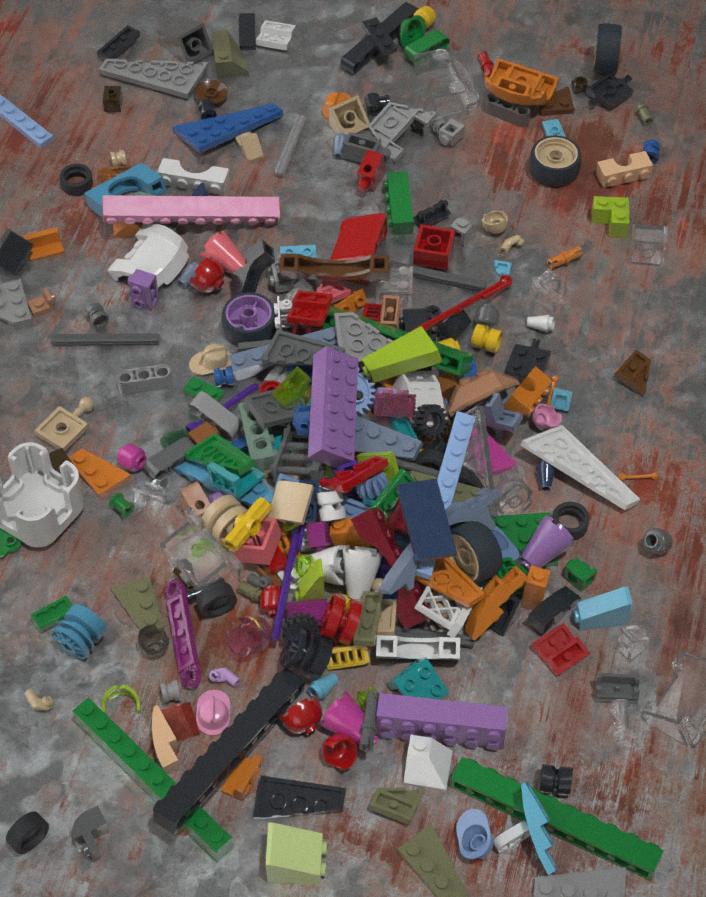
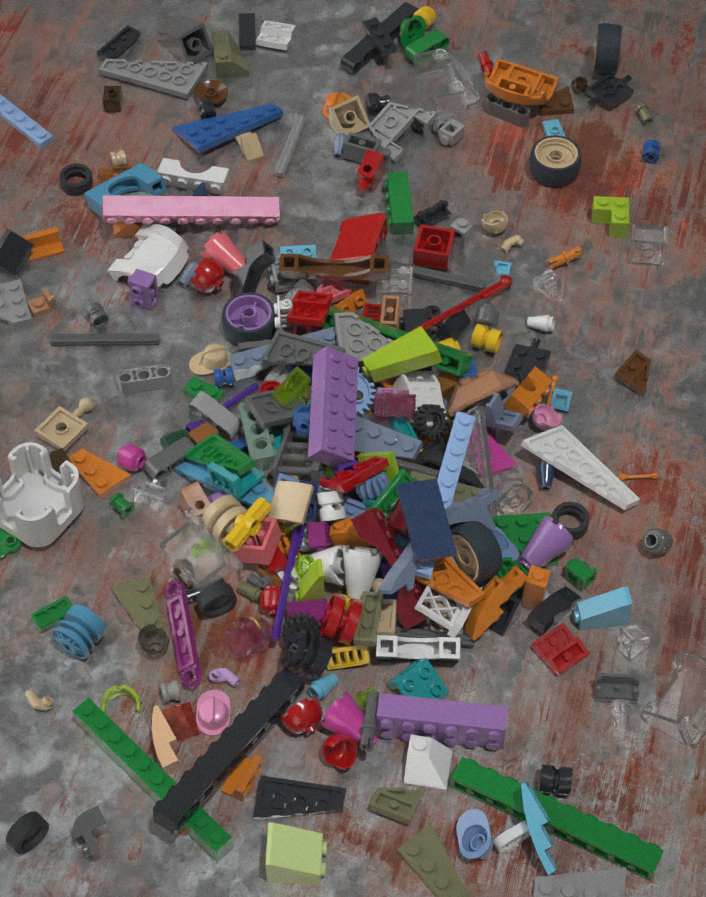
(612, 174): light nougat arch -> none

